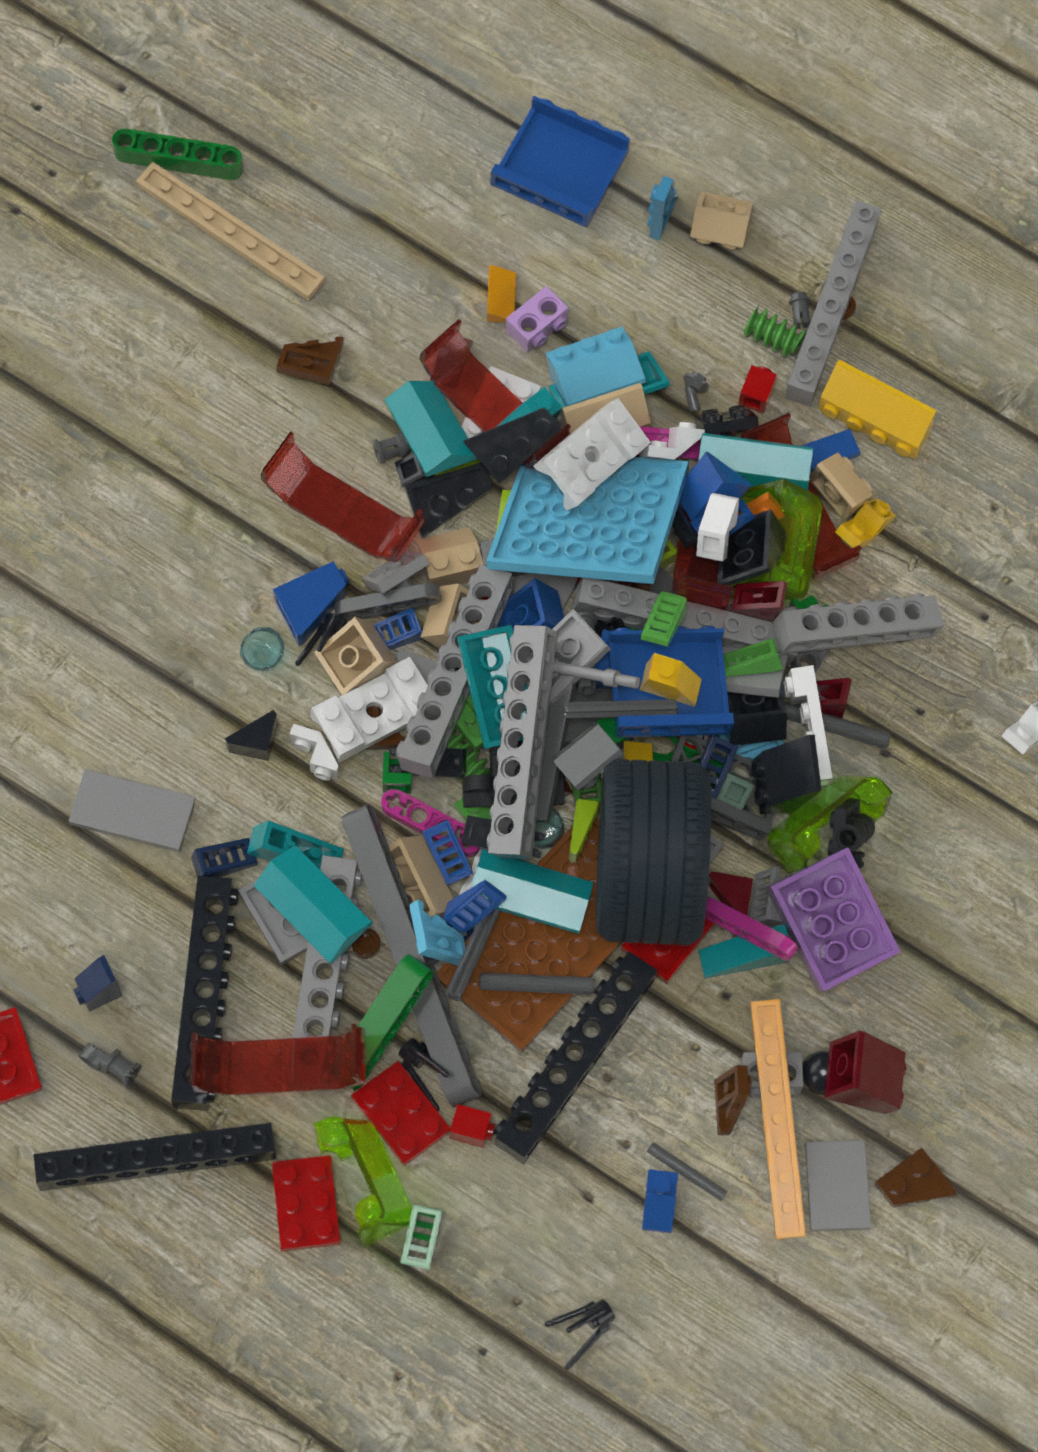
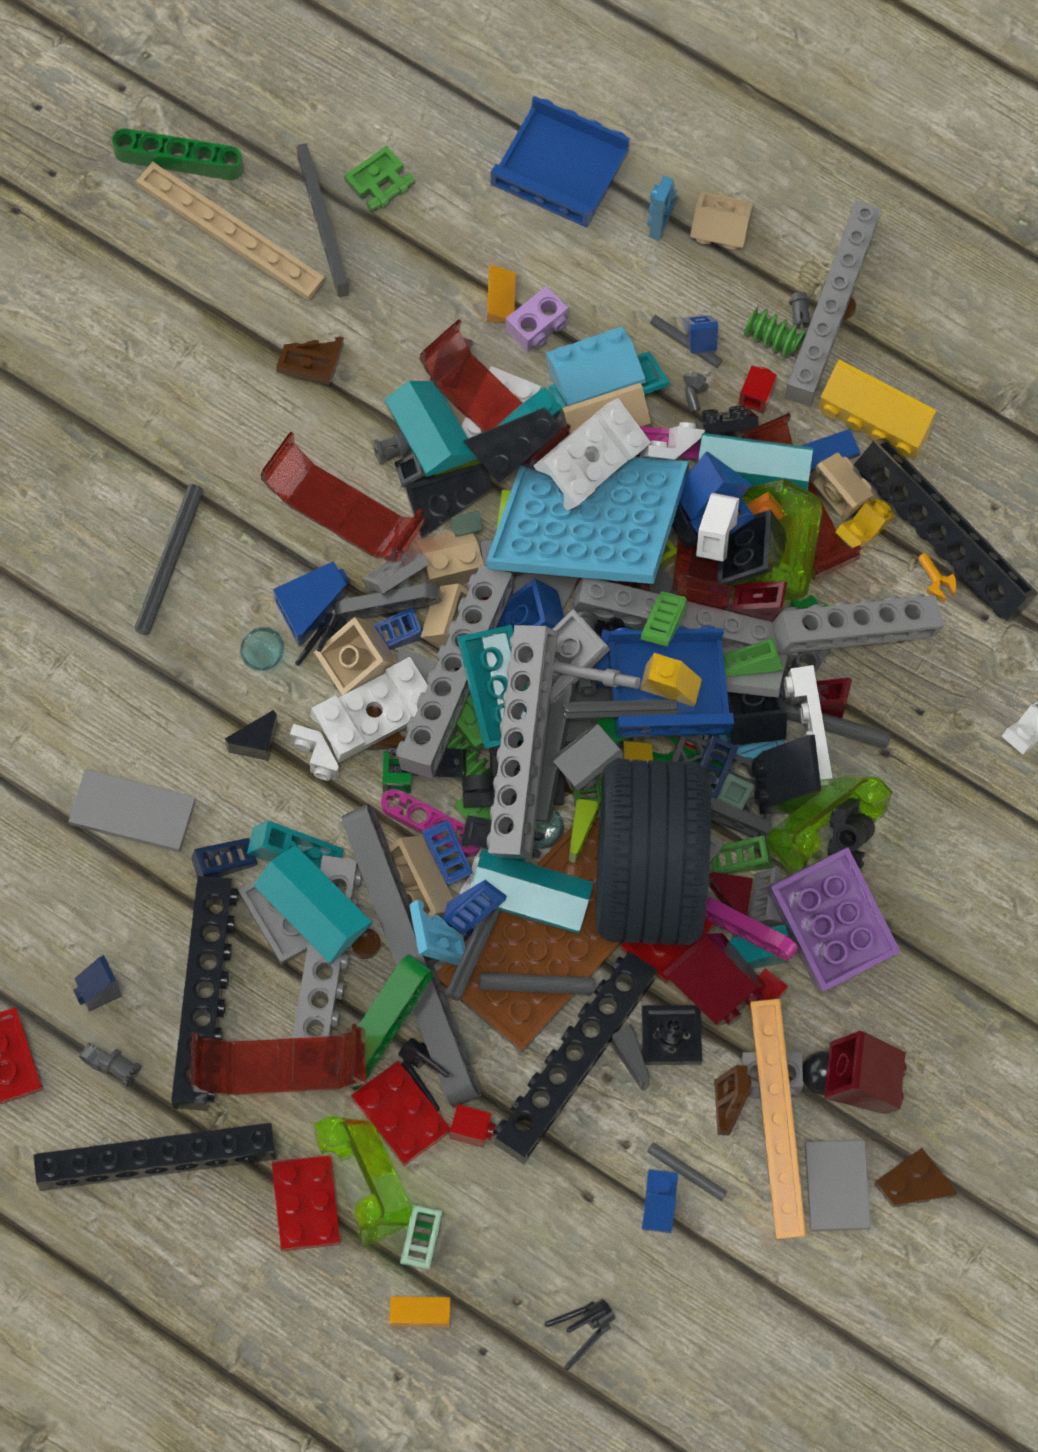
(168, 559): none -> dark grey axle
(322, 220): none -> dark grey tile
(373, 173): none -> bright green plate
(419, 1312): none -> light orange slope
(466, 523): none -> sand green slope
(628, 1050): none -> dark grey slope
(671, 1023): none -> black plate
(682, 338): none -> dark grey bar
(701, 333): none -> blue slope
(716, 978): none -> dark red slope
(744, 866): none -> bright green slope
(775, 987): none -> red plate
(937, 579): none -> light orange bar
(959, 531): none -> black brick

